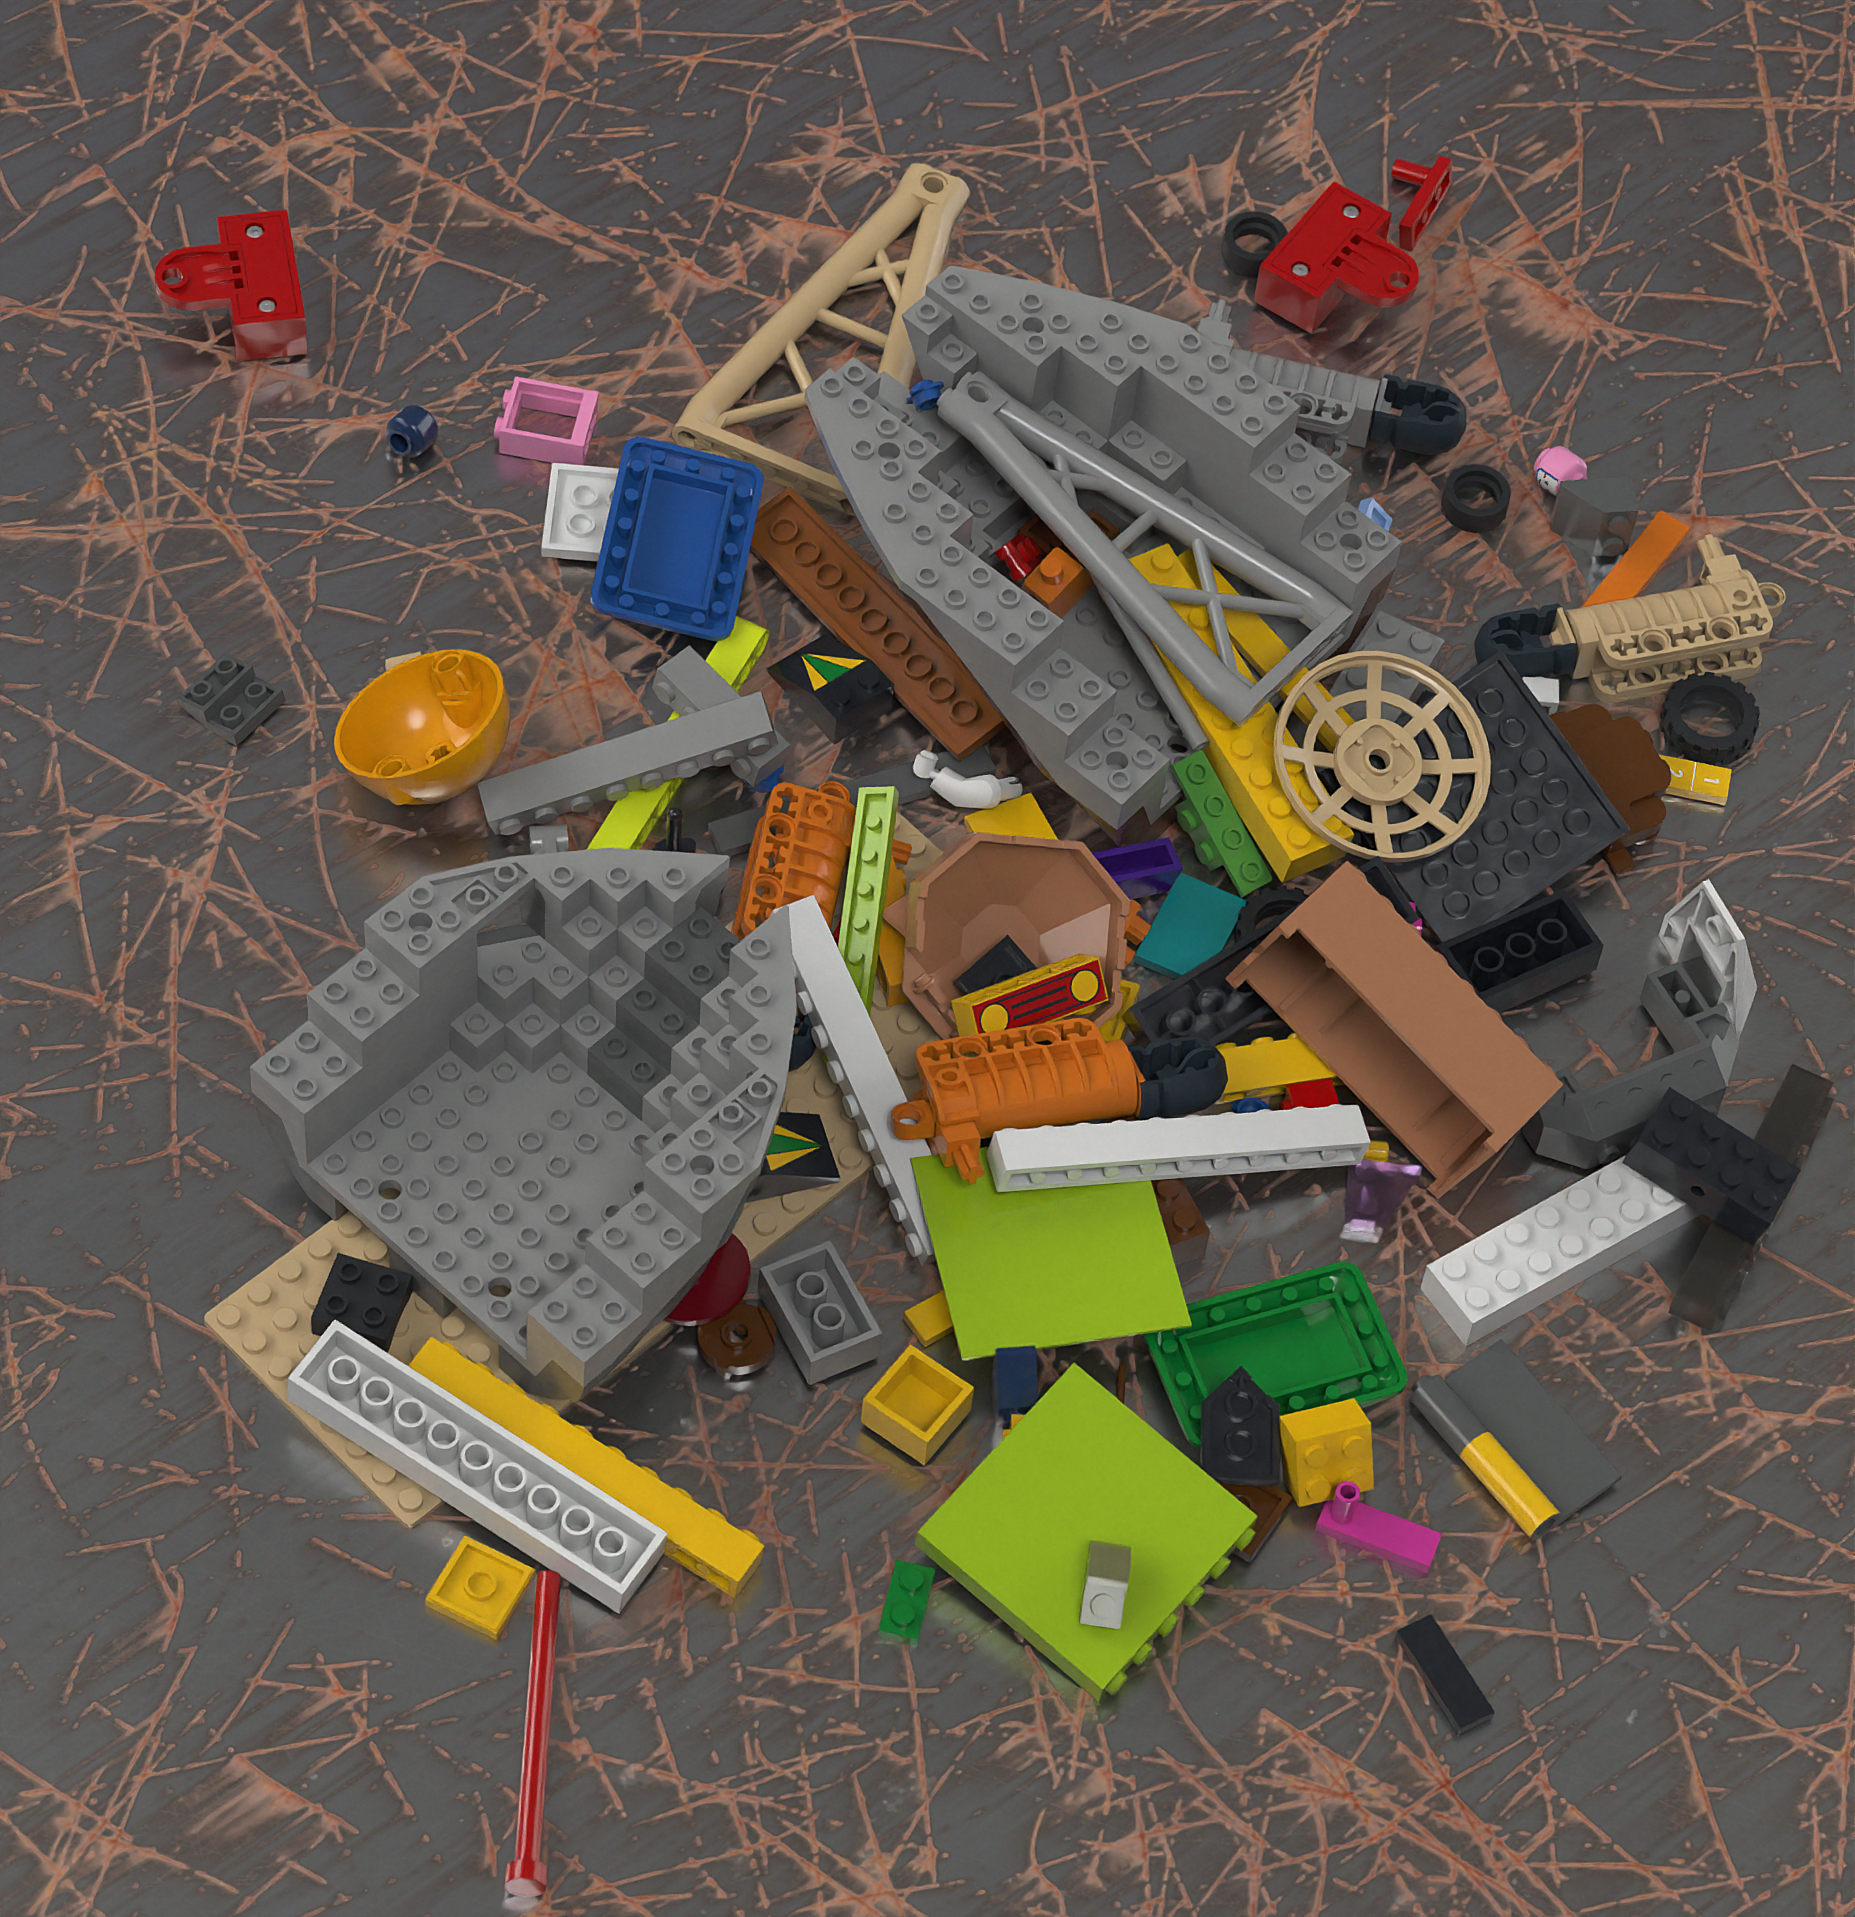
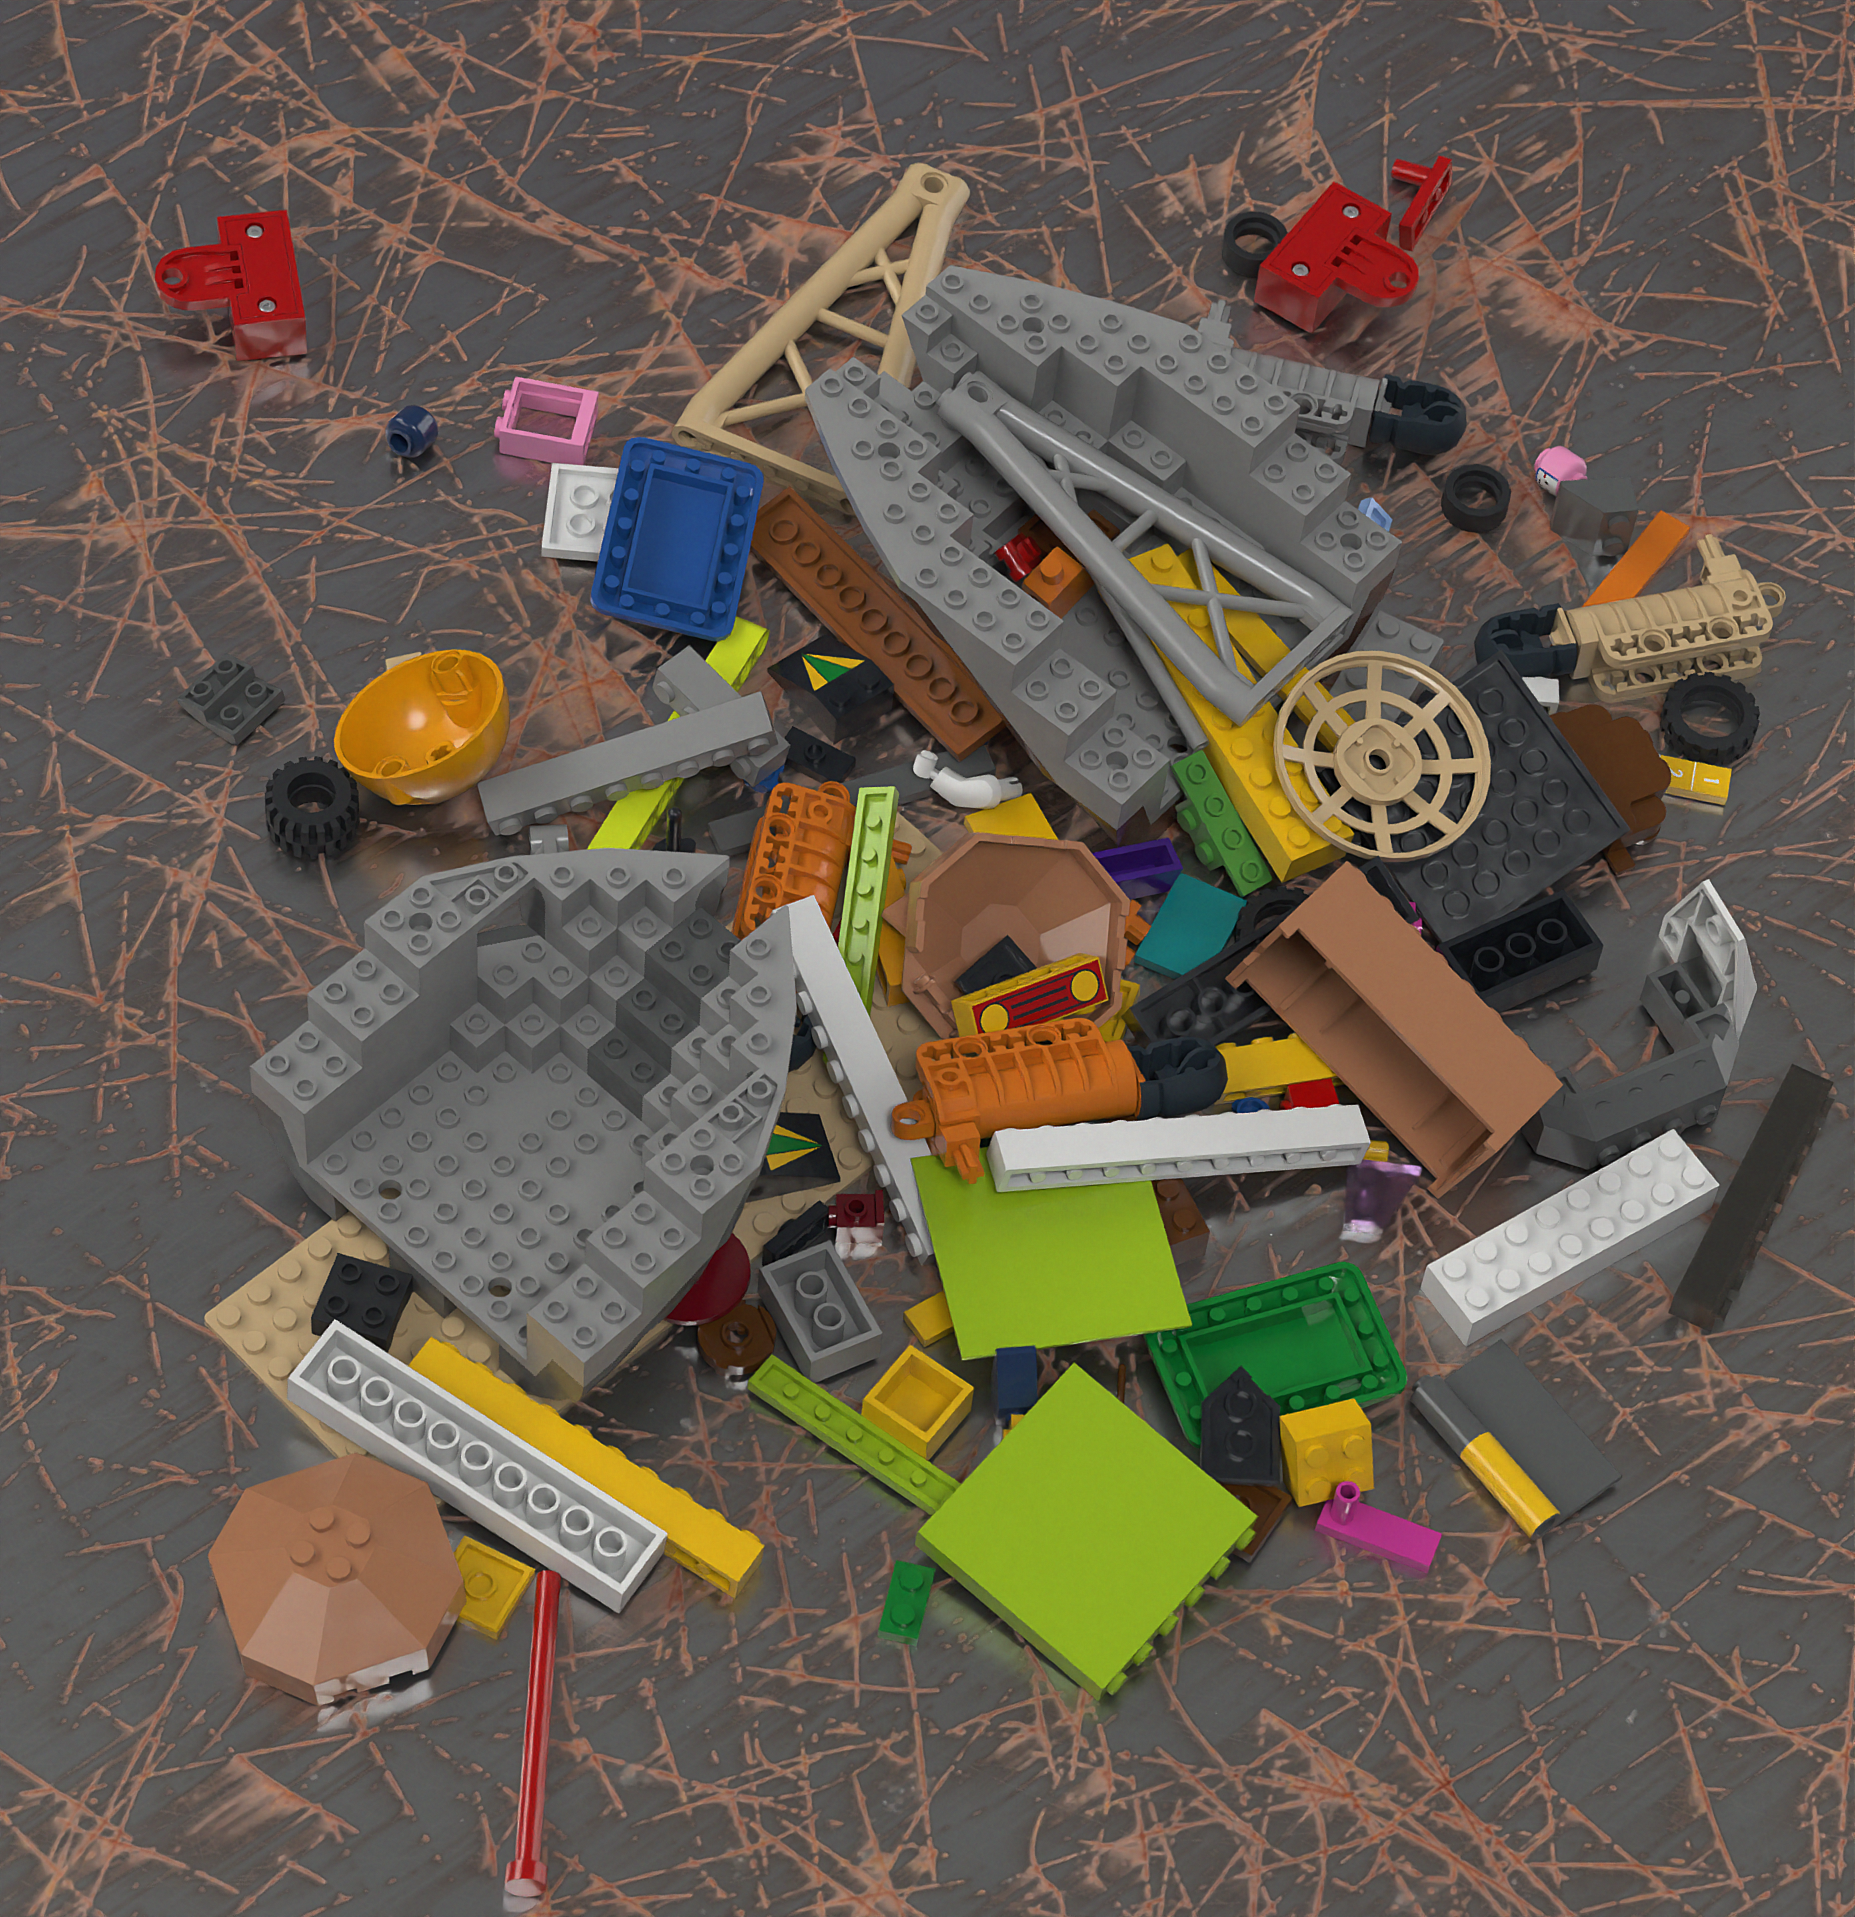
(314, 831): none -> black tyre
(337, 1578): none -> nougat windscreen
(796, 1234): none -> black plate
(817, 758): none -> black plate
(852, 1435): none -> lime plate
(857, 1218): none -> dark red brick
(925, 394): blue plate -> none
(1105, 1584): brick -> none
(1444, 1674): black tile -> none
(1711, 1166): black brick -> none

